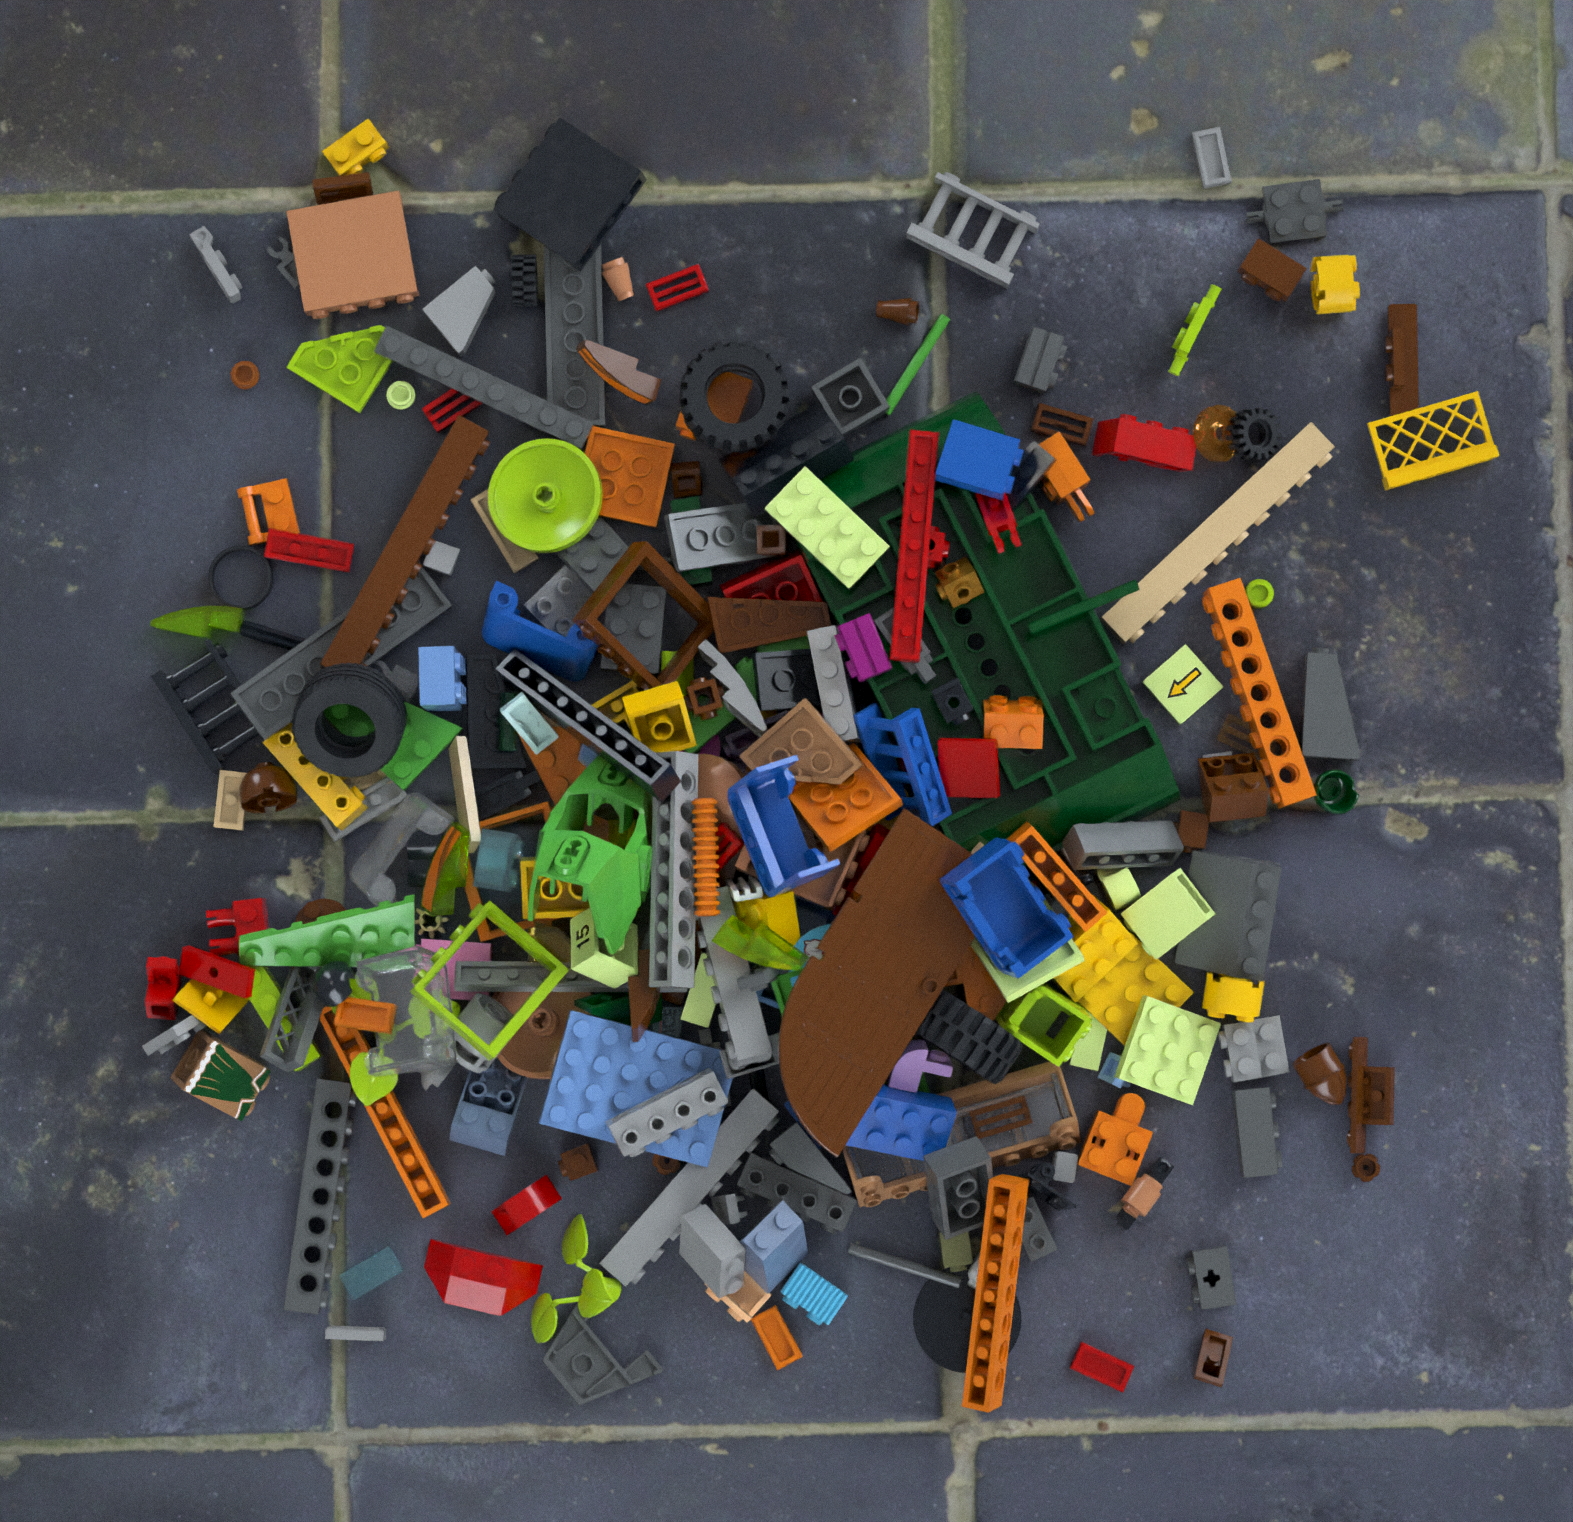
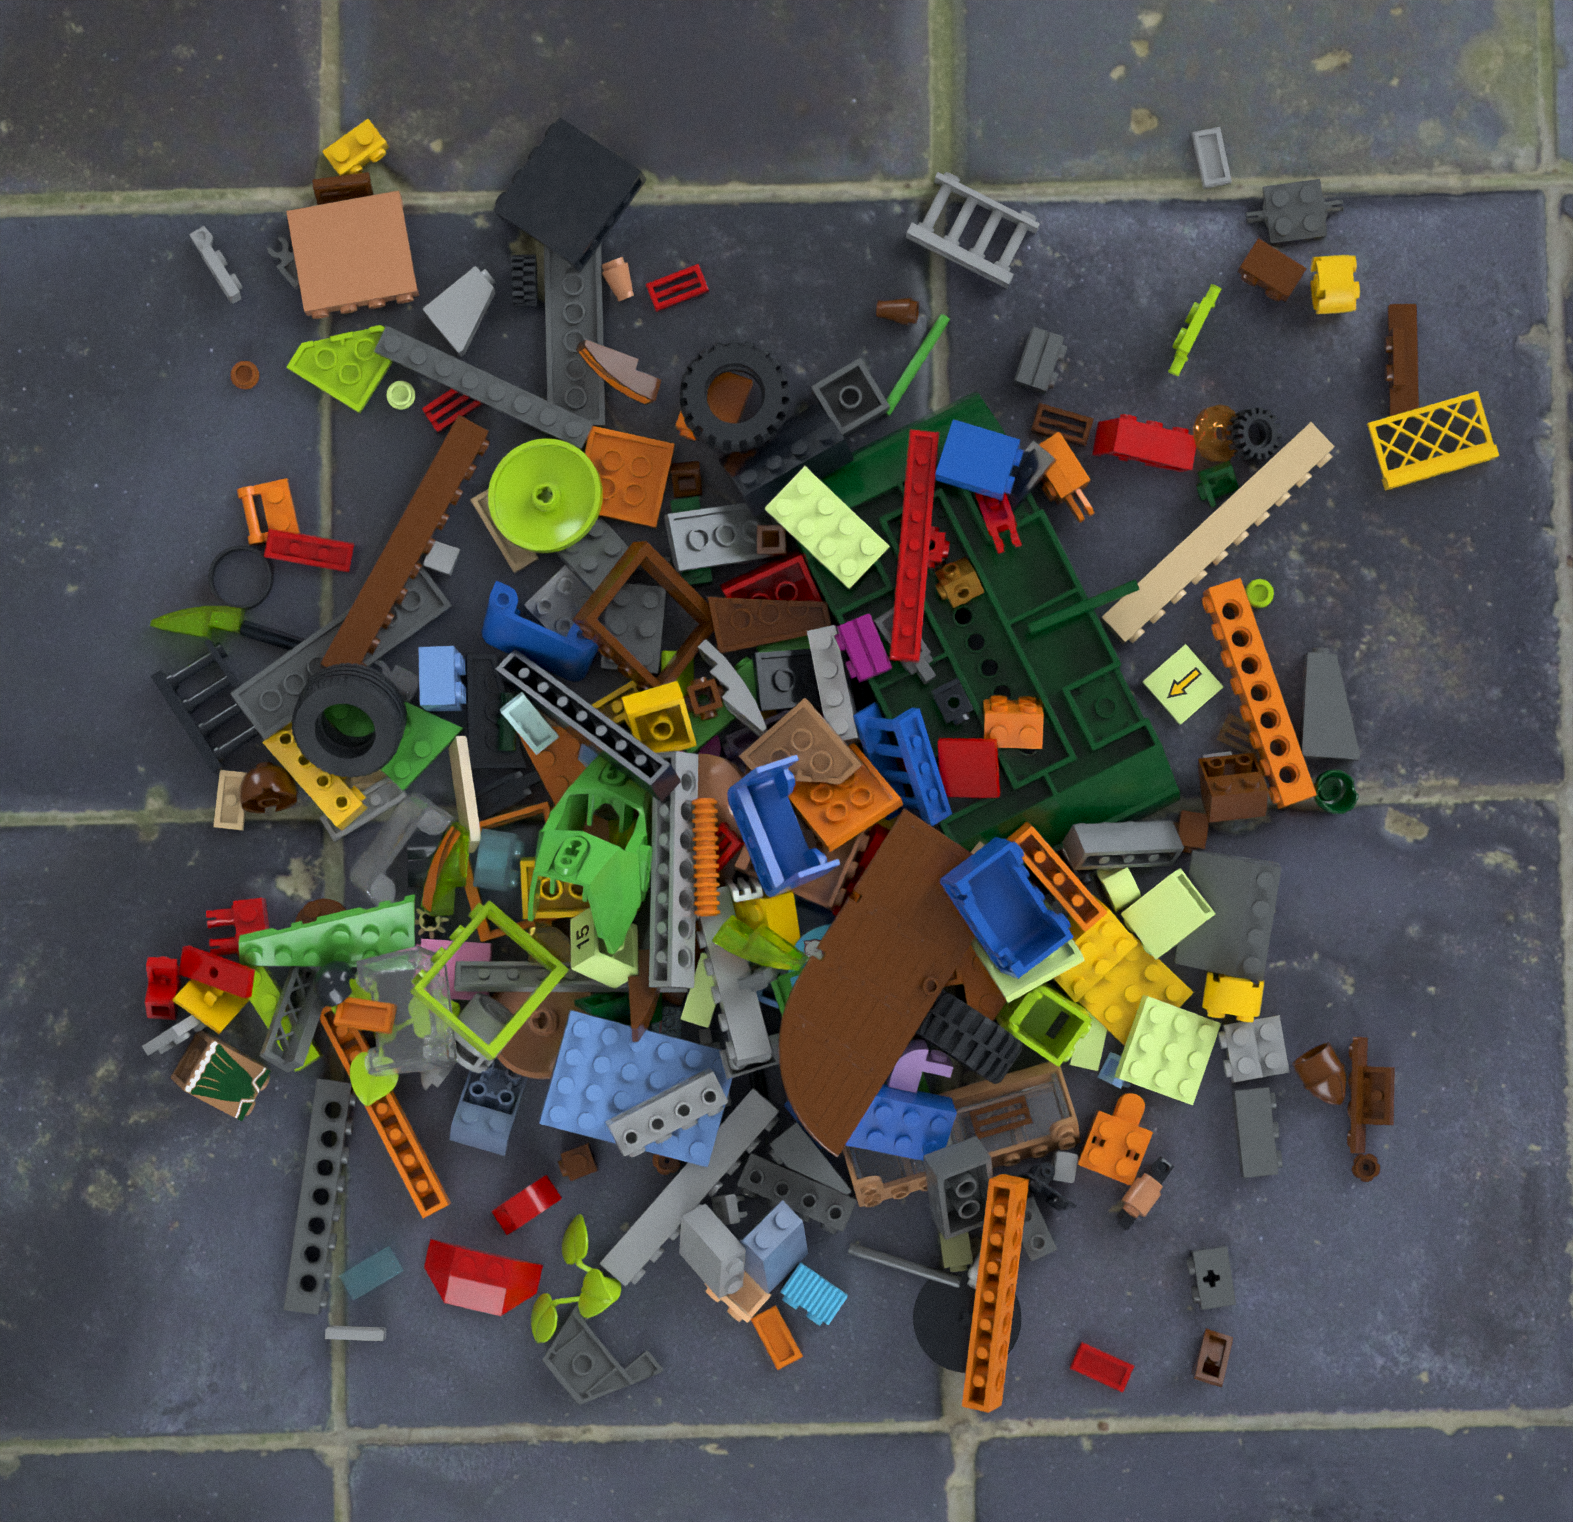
(1216, 482): none -> dark green bracket

